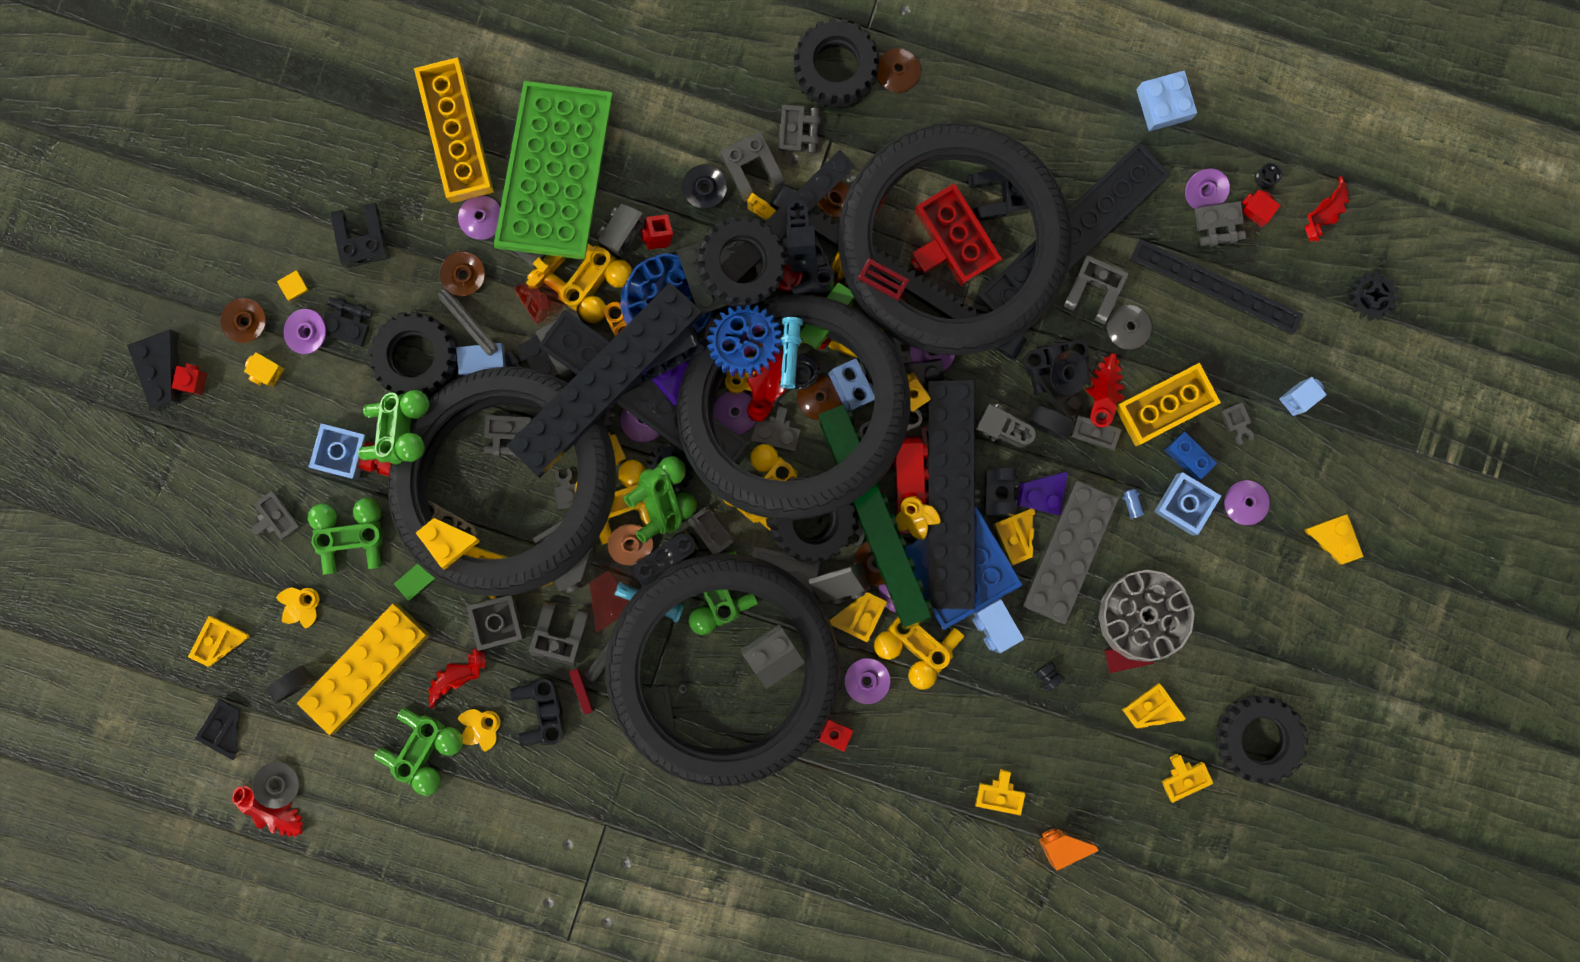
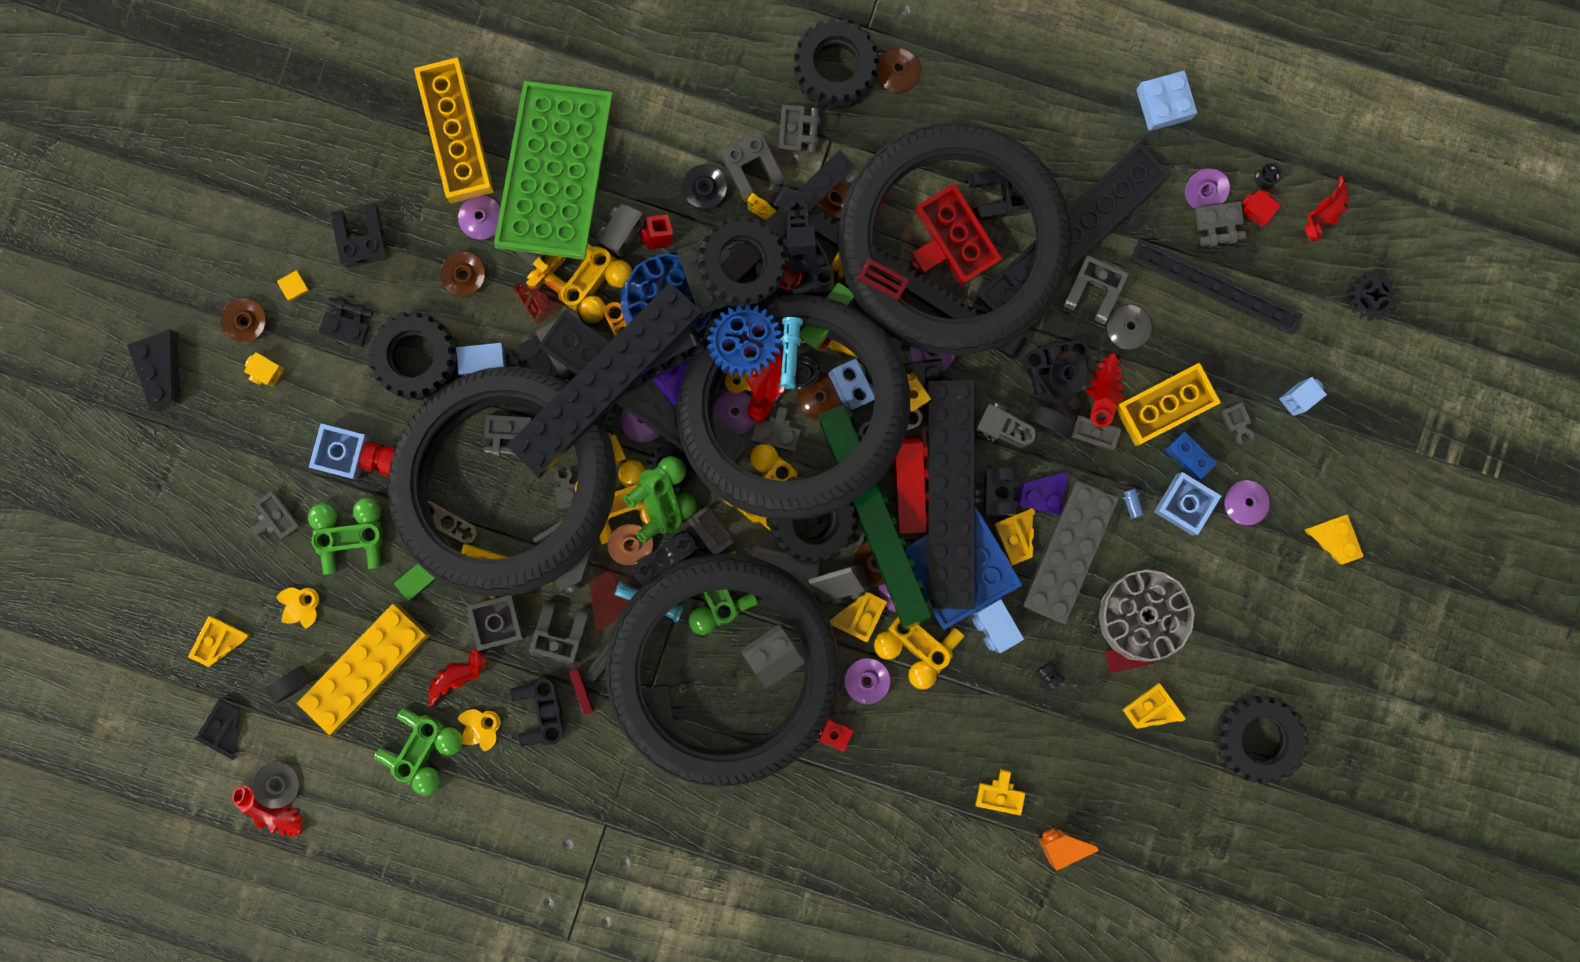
(189, 379): red brick -> none
(296, 329): medium lavender dish -> none
(393, 438): bright green piece -> none
(445, 542): yellow wing -> none
(468, 322): dark grey axle -> none
(917, 520): yellow plate -> none
(1185, 779): yellow hinge -> none

